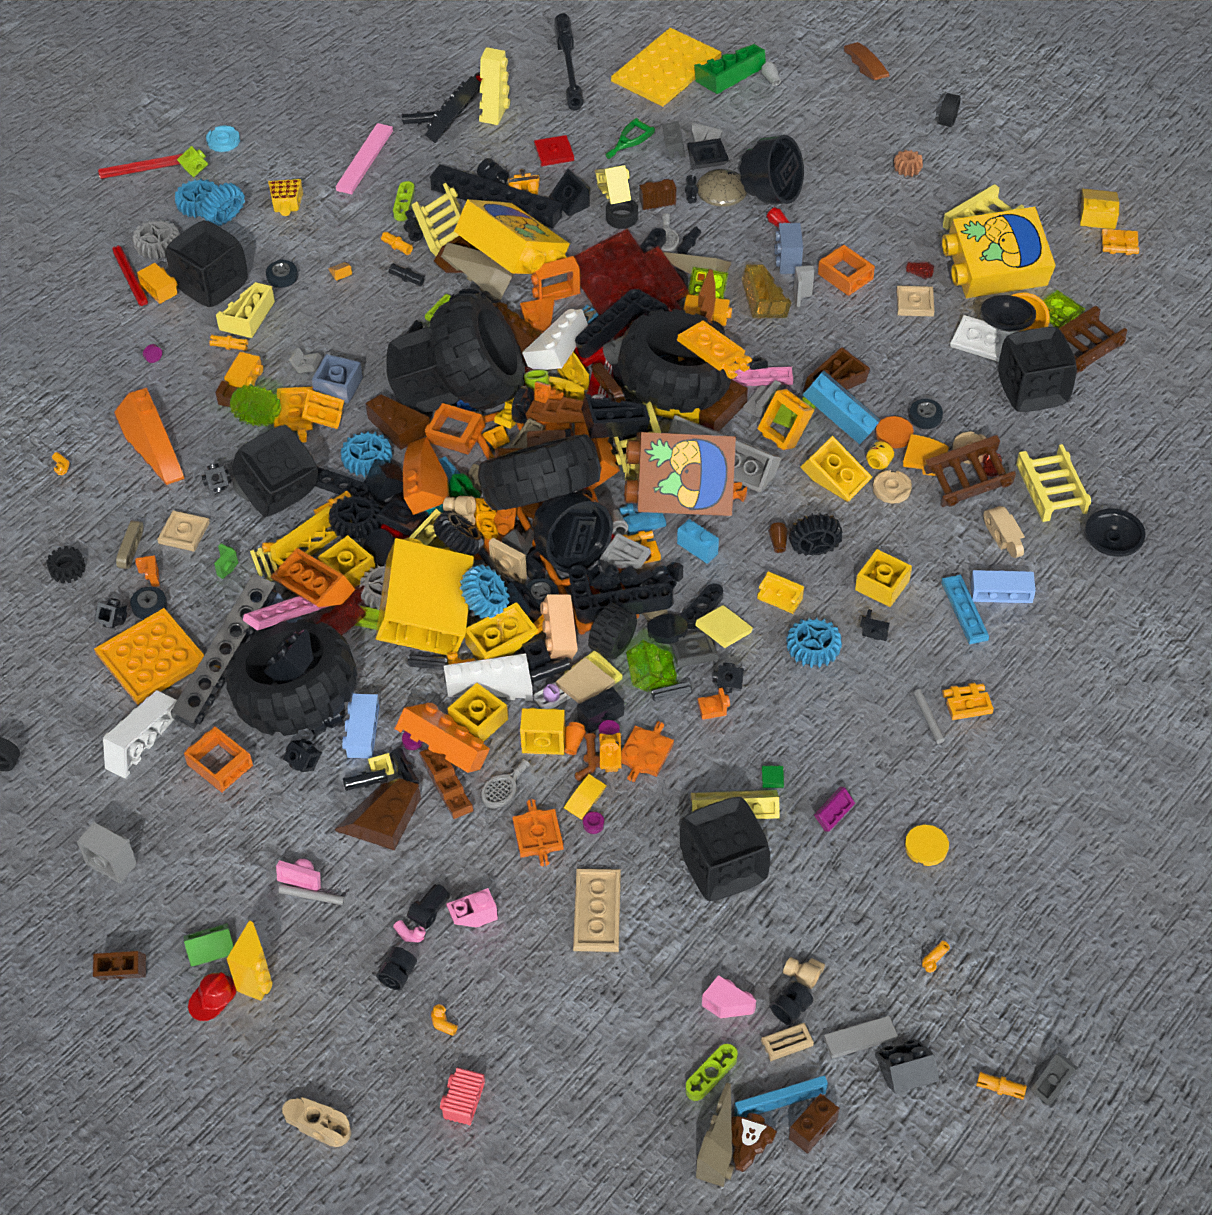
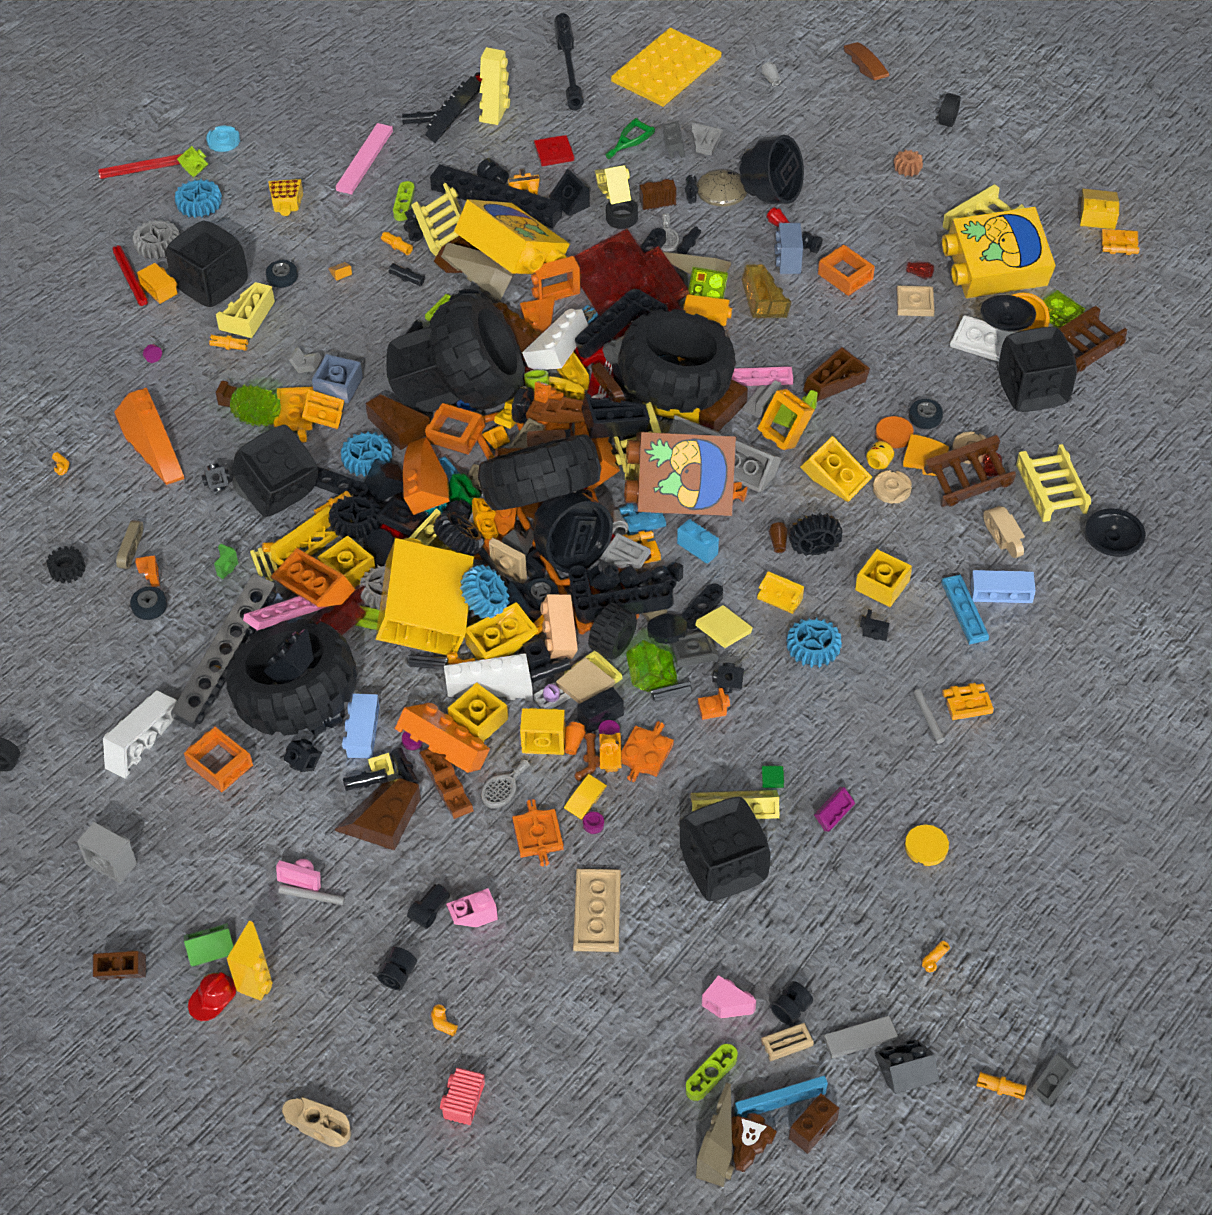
(111, 613): black brick -> none
(150, 655): light orange plate -> none
(183, 530): tan tile -> none
(222, 204): dark azure gear -> none
(244, 370): light orange brick -> none
(409, 935): bright pink arm -> none
(462, 506): tan piece -> none
(707, 154): black slope -> none
(707, 297): dark orange slope -> none
(715, 348): light orange tile -> none
(730, 69): green wedge -> none
(758, 363): black tile -> none
(803, 283): light grey panel -> none
(806, 973): tan piece -> none
(811, 242): none -> black wheel
(841, 407): dark azure slope -> none

